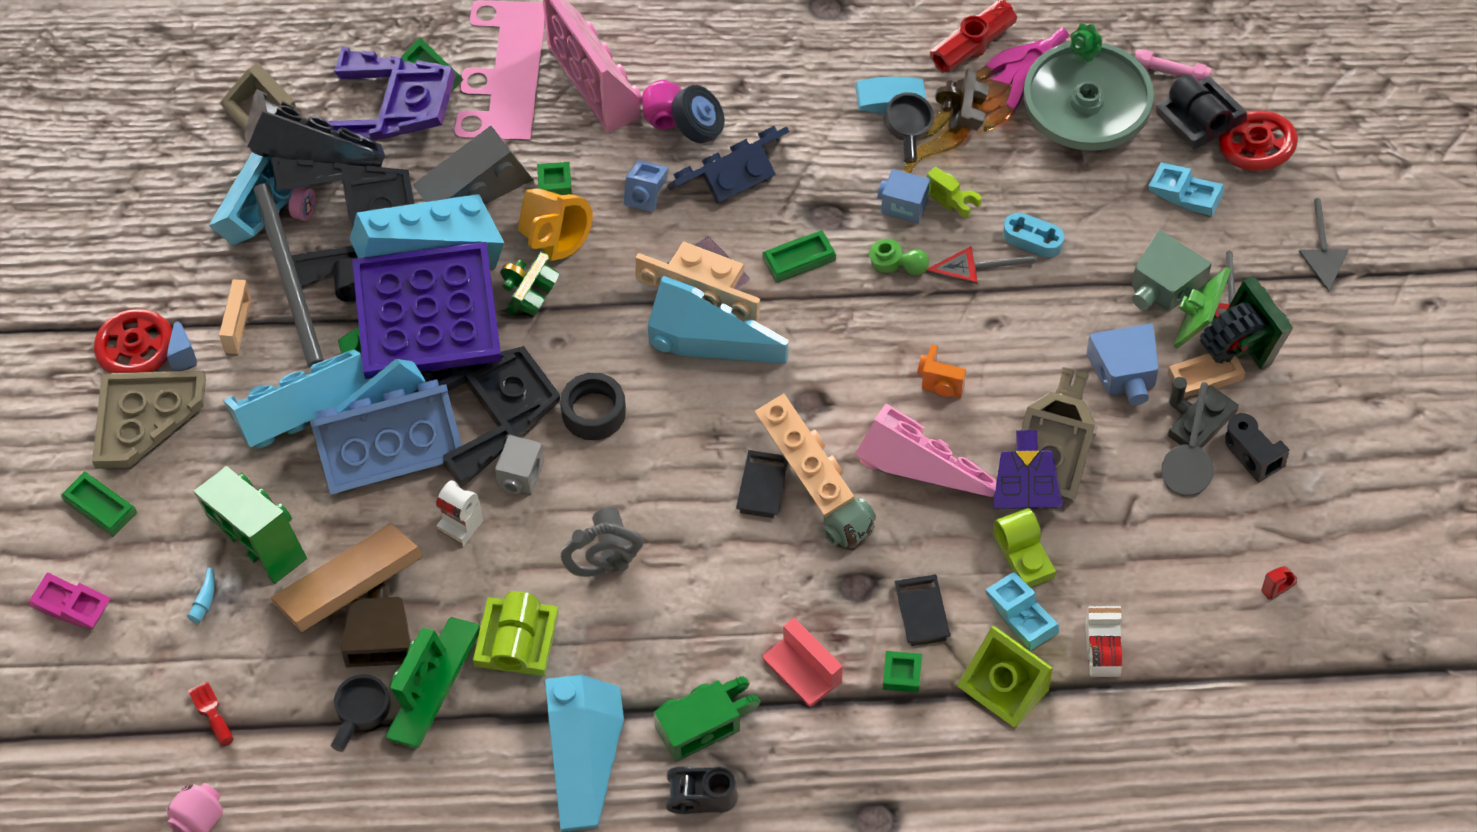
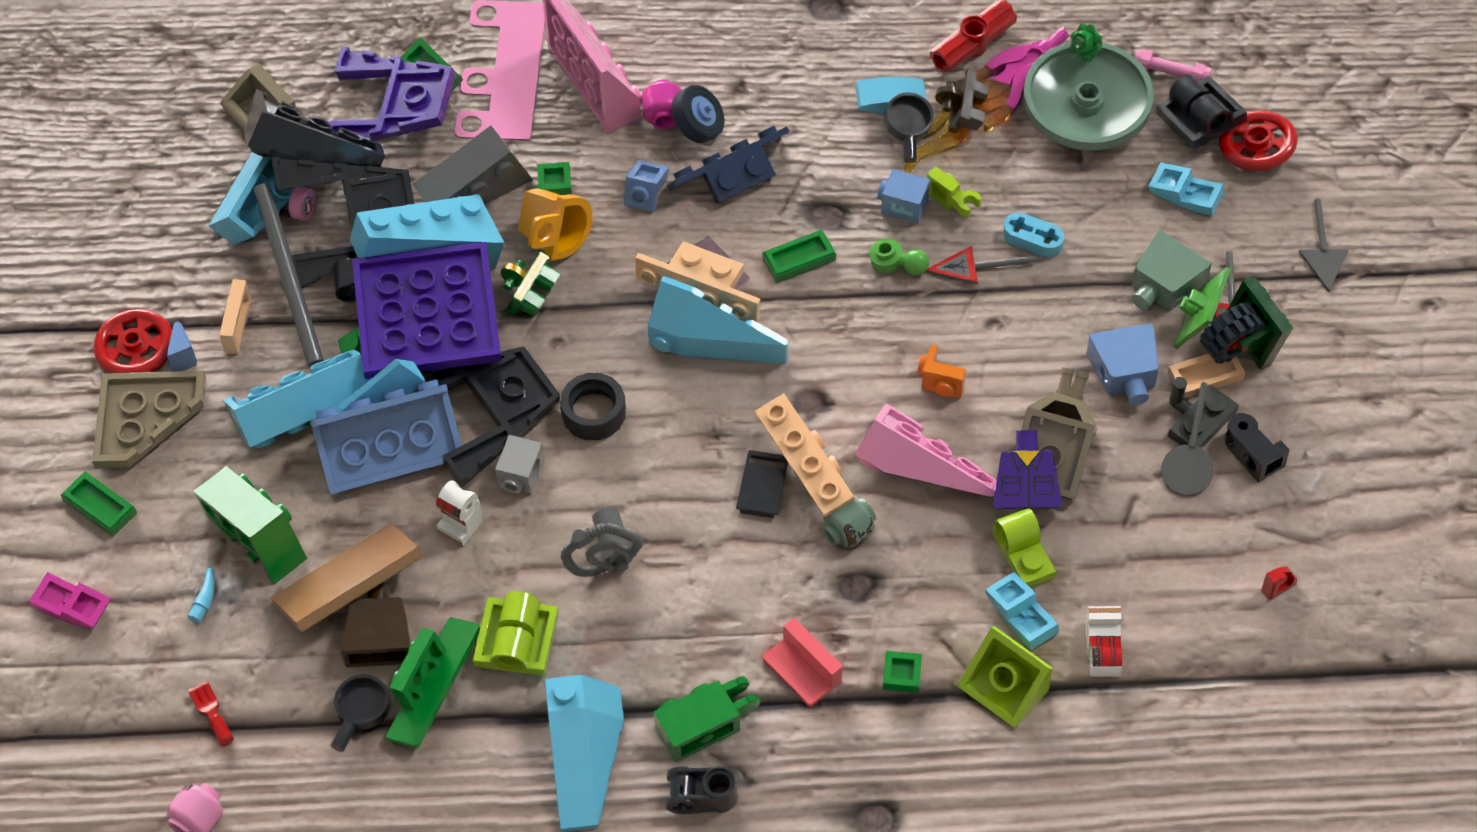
(922, 611): black piece -> none

